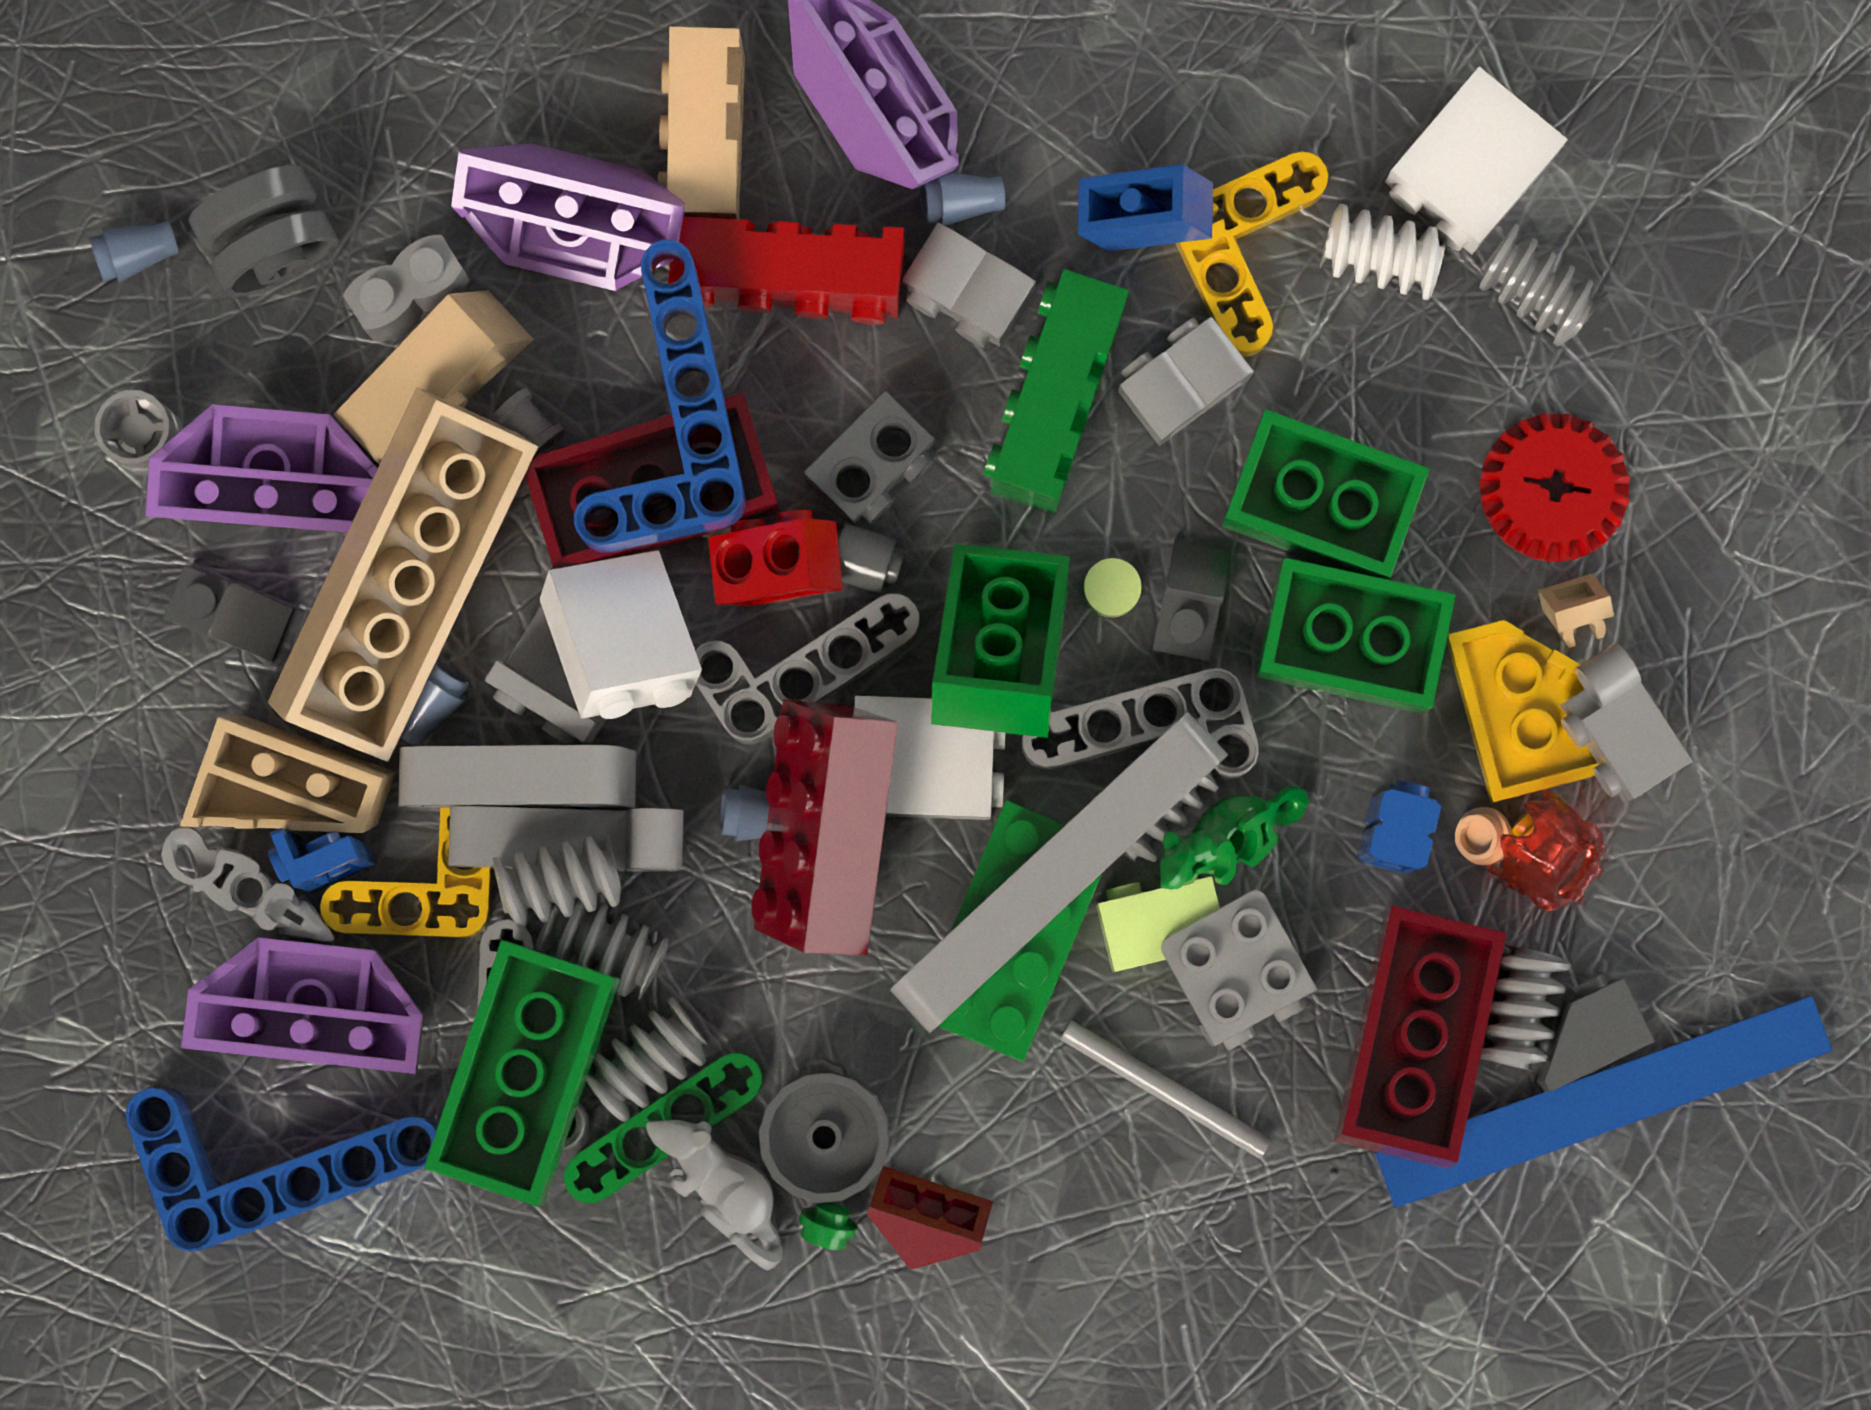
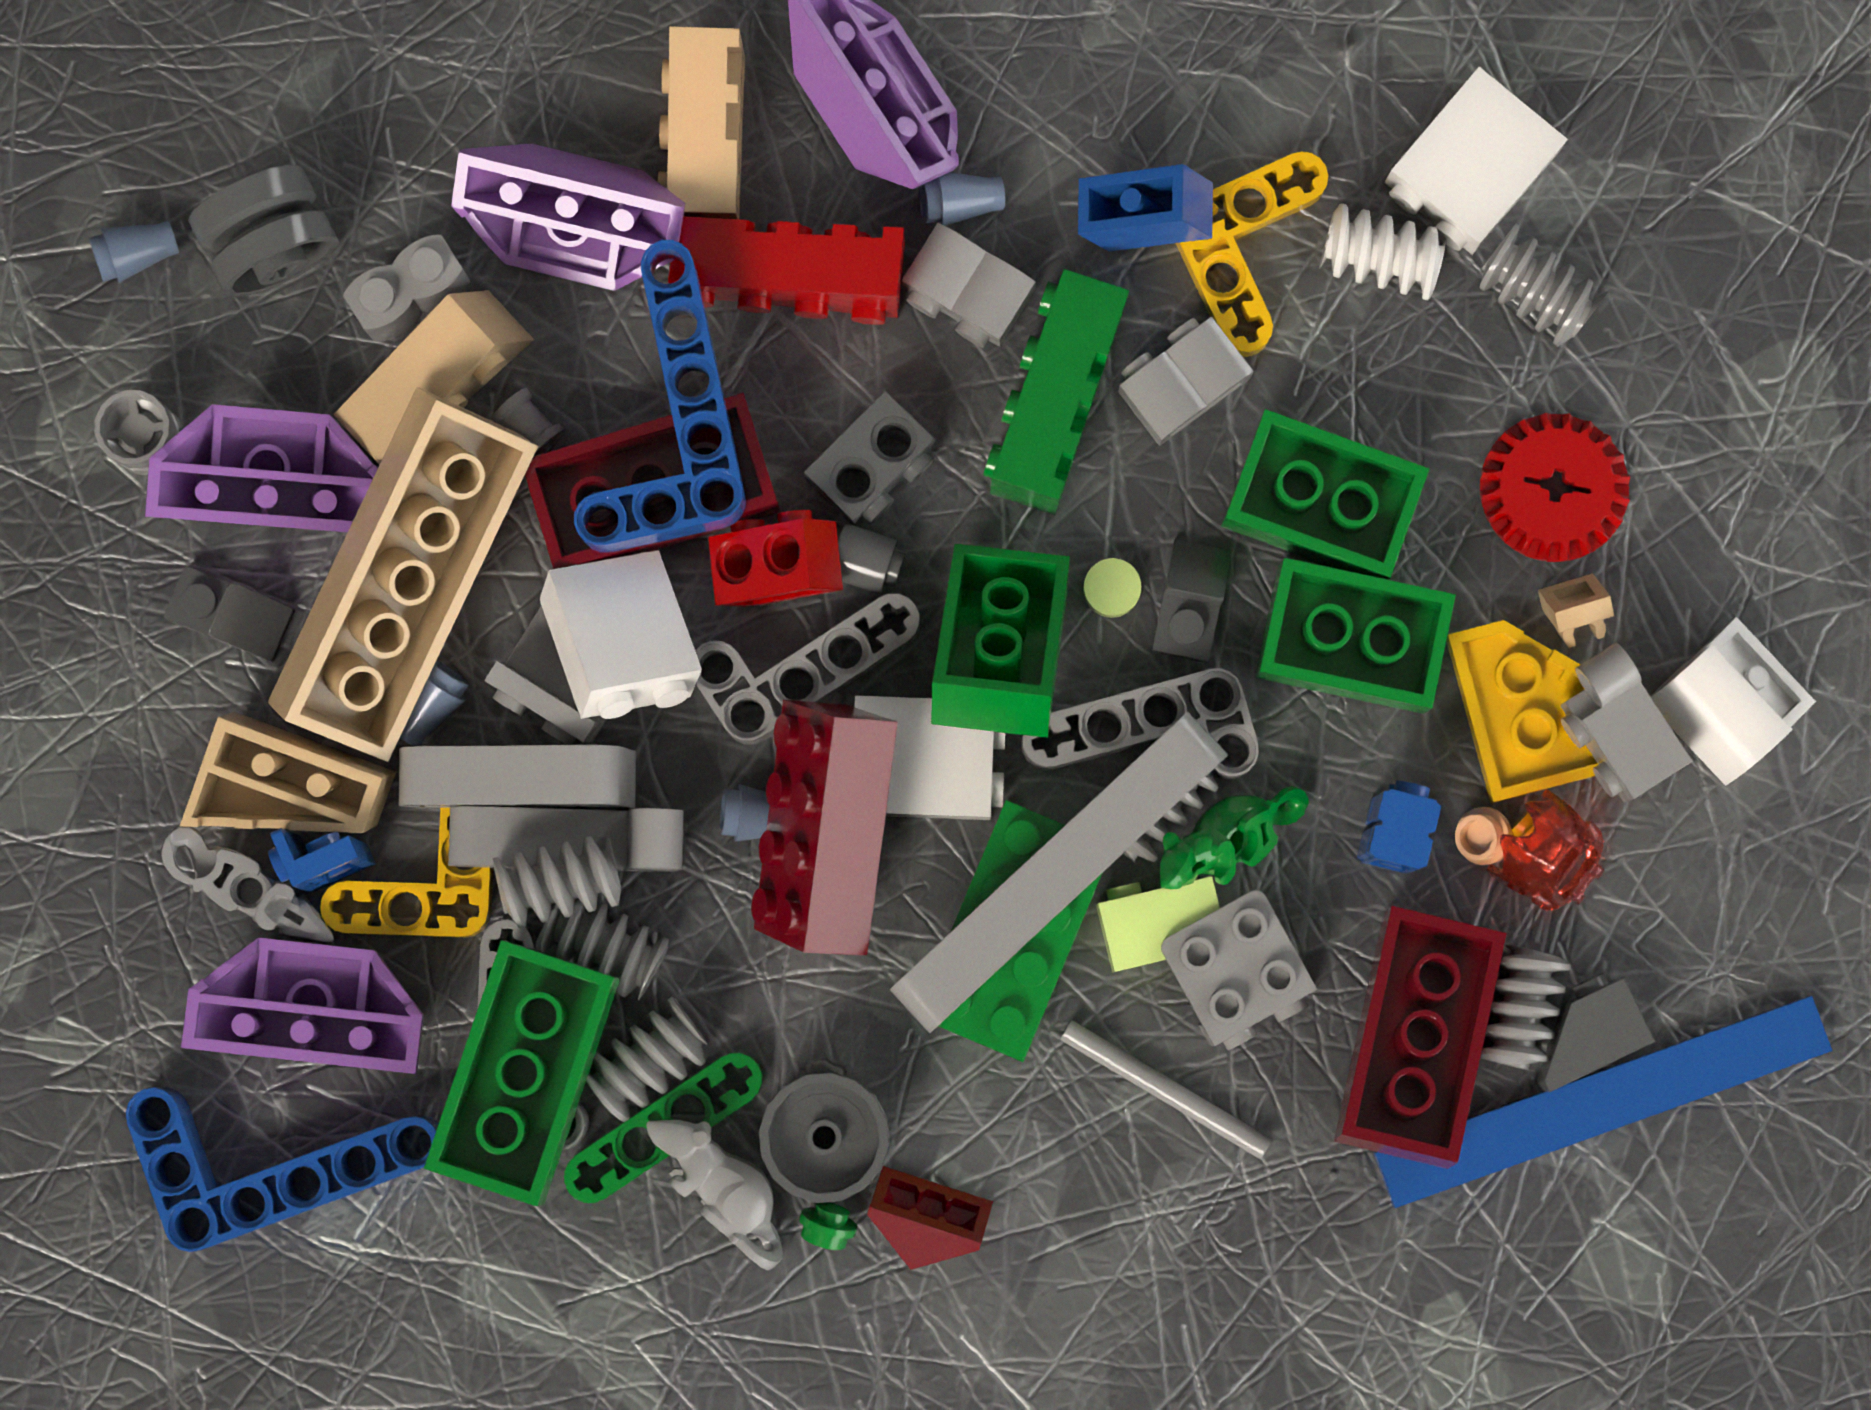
(1732, 702): none -> white brick

